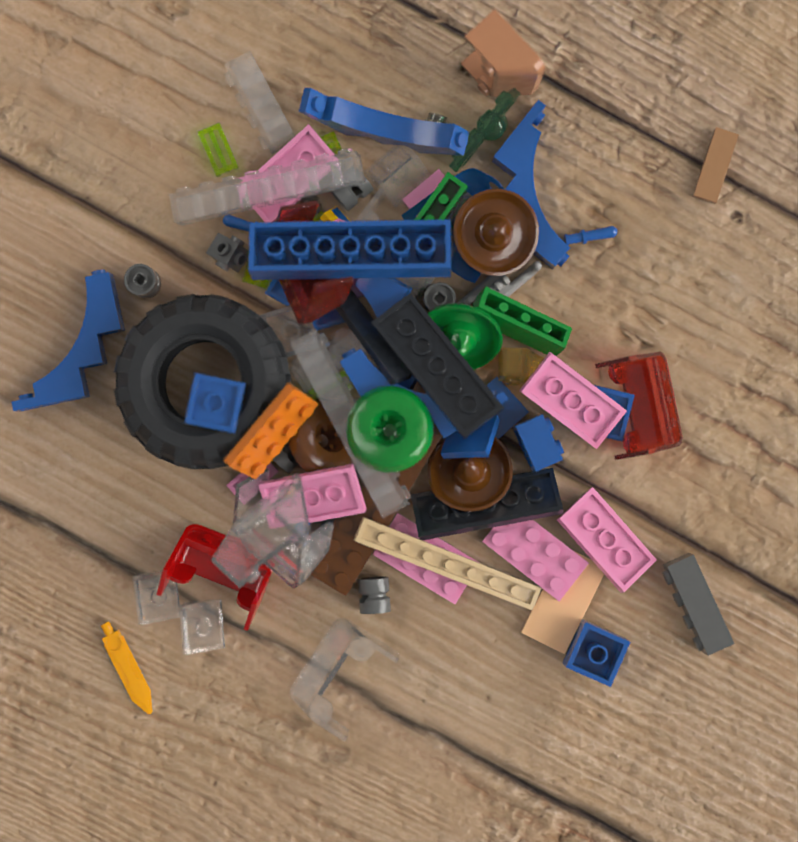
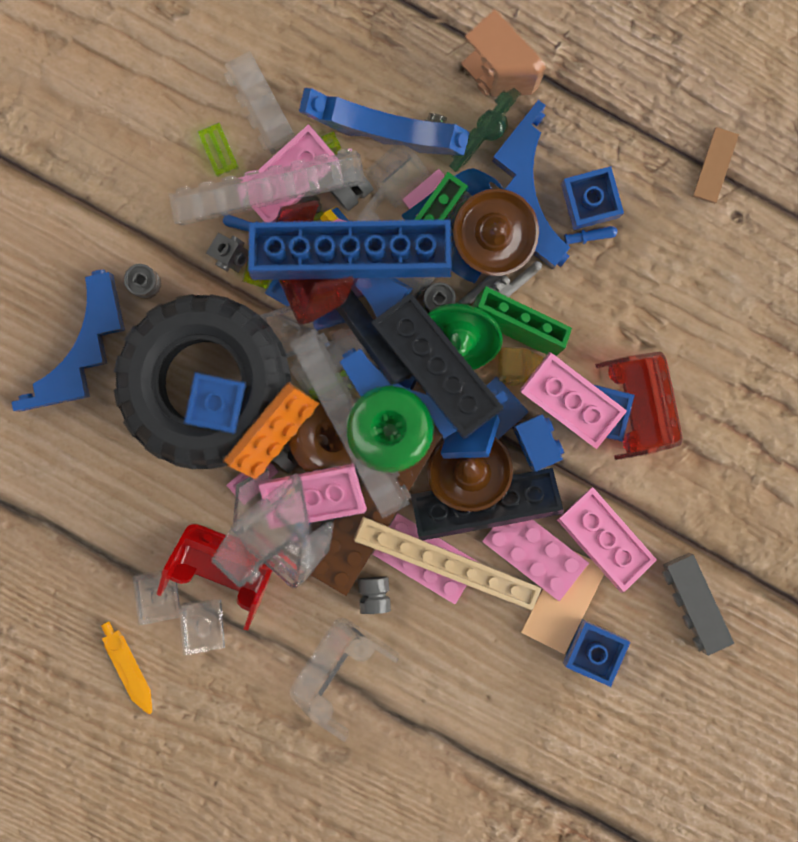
(592, 198): none -> blue brick

